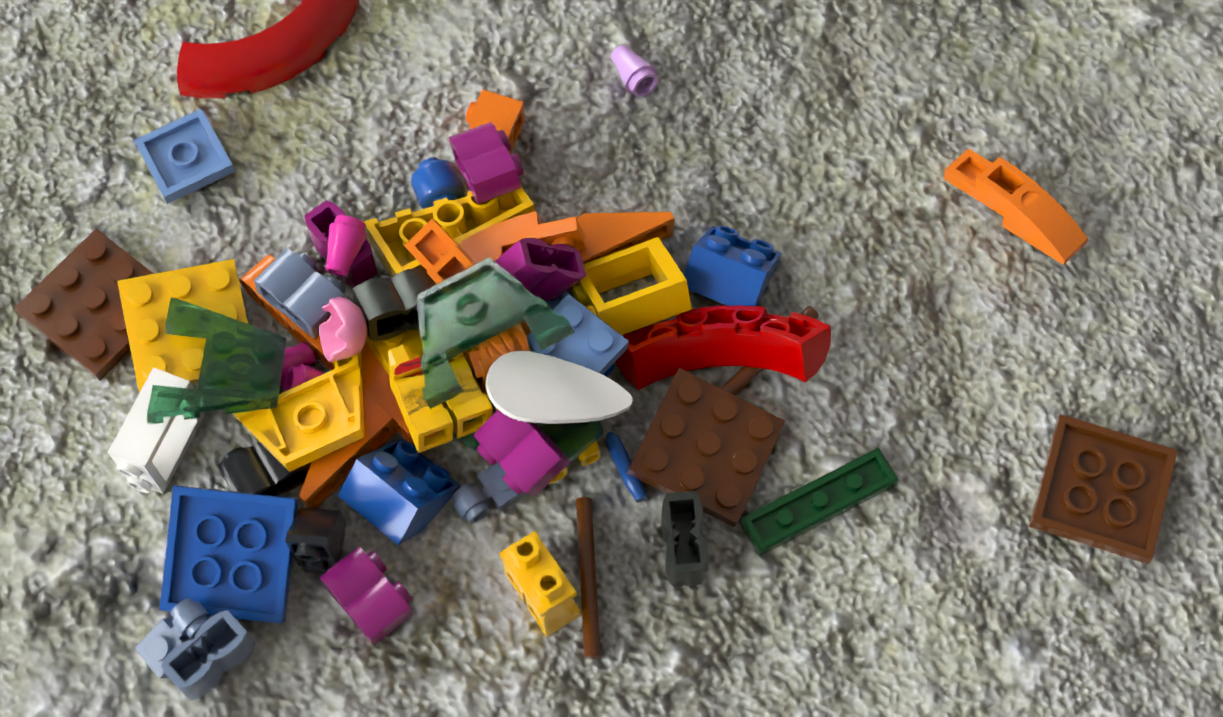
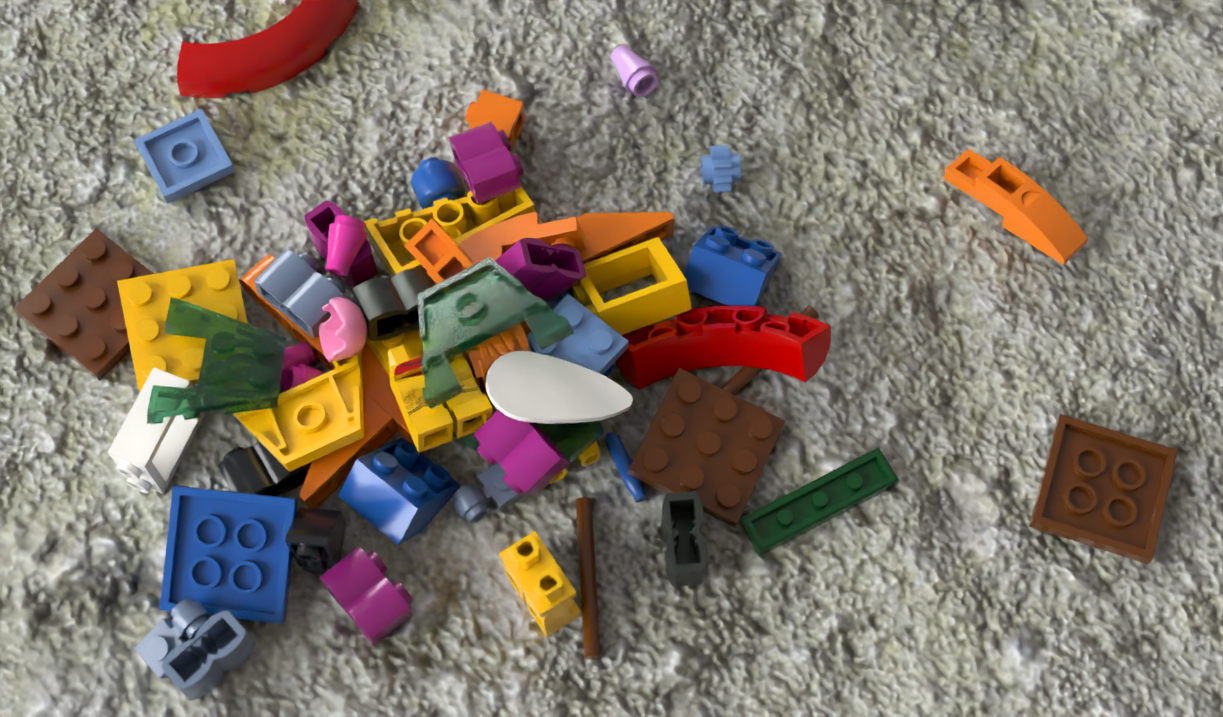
(720, 168): none -> medium blue gear

